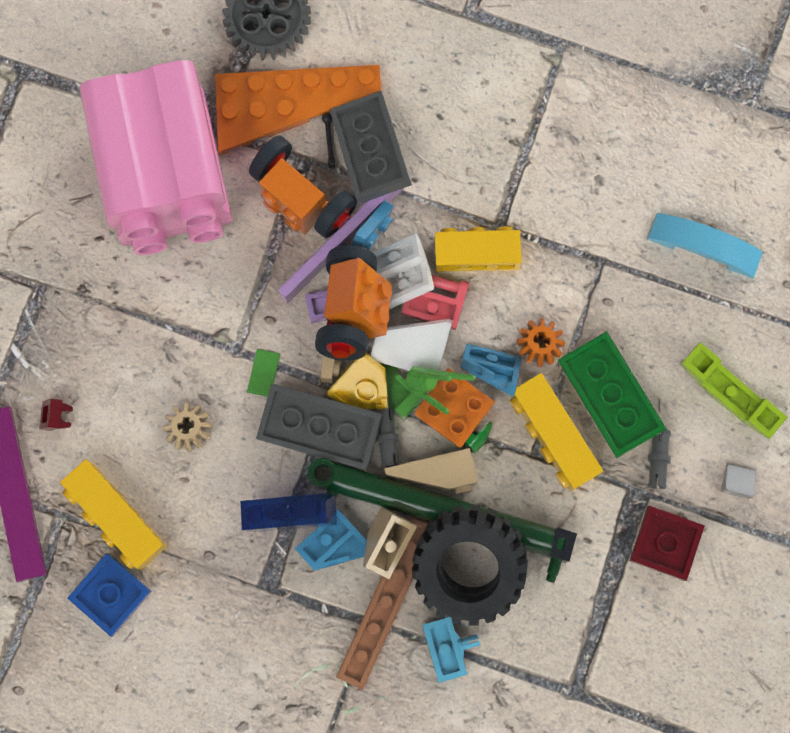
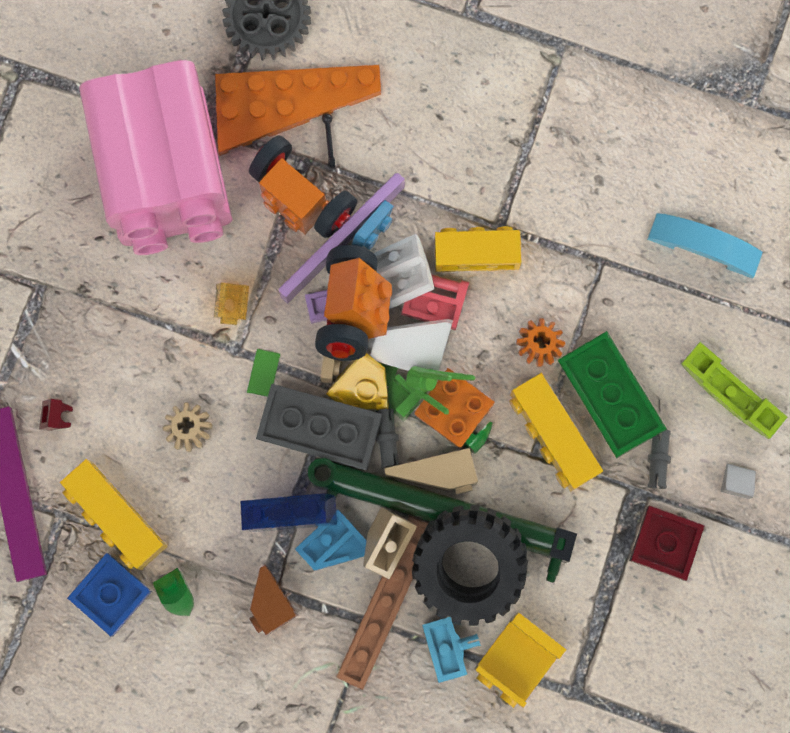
(174, 593): none -> green plate
(238, 295): none -> clear yellow brick
(269, 604): none -> dark orange slope
(370, 147): dark grey plate -> none
(492, 367): dark azure wing -> none
(518, 660): none -> yellow panel

